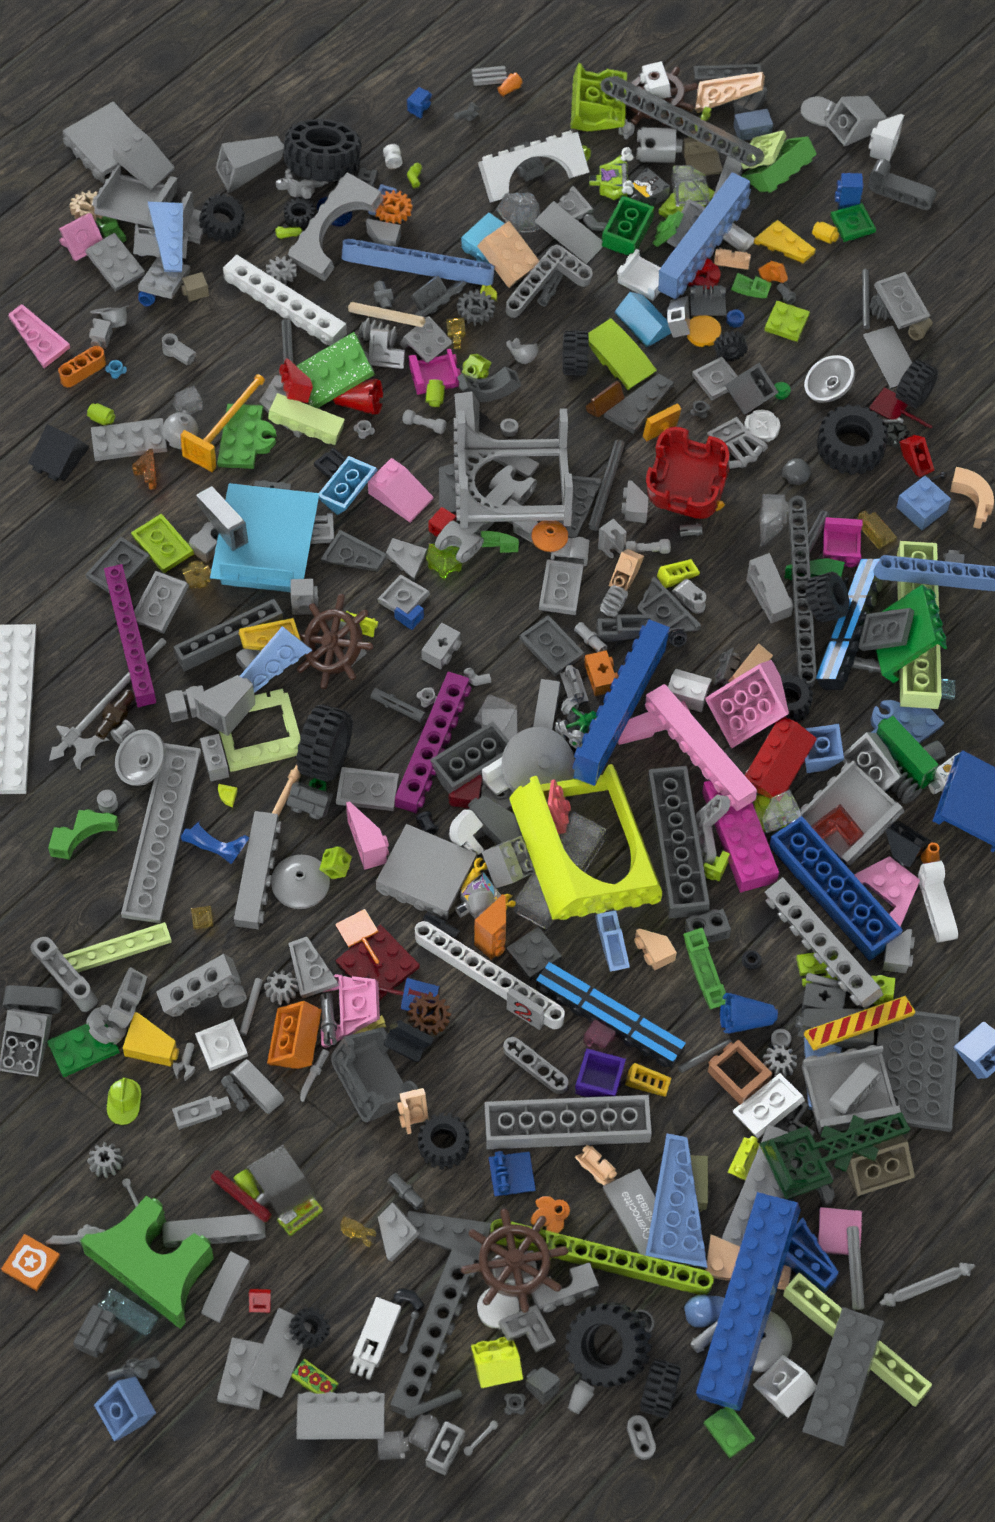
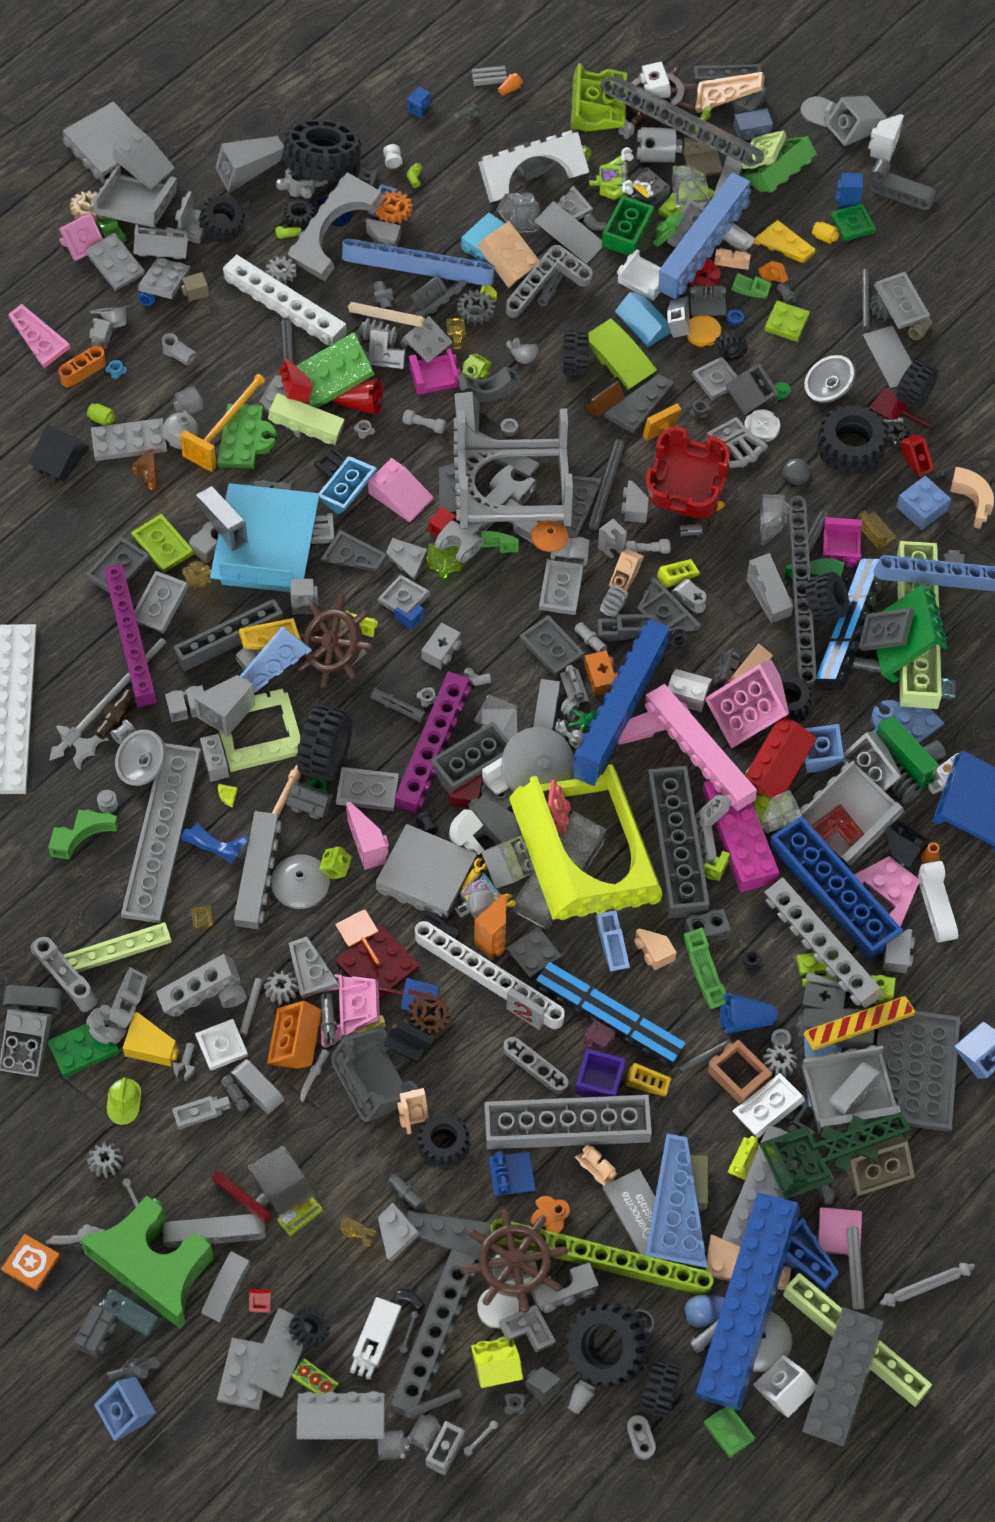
(168, 229): light blue wing -> none
(247, 1183): lime cone -> none
(435, 393): lime brick -> none

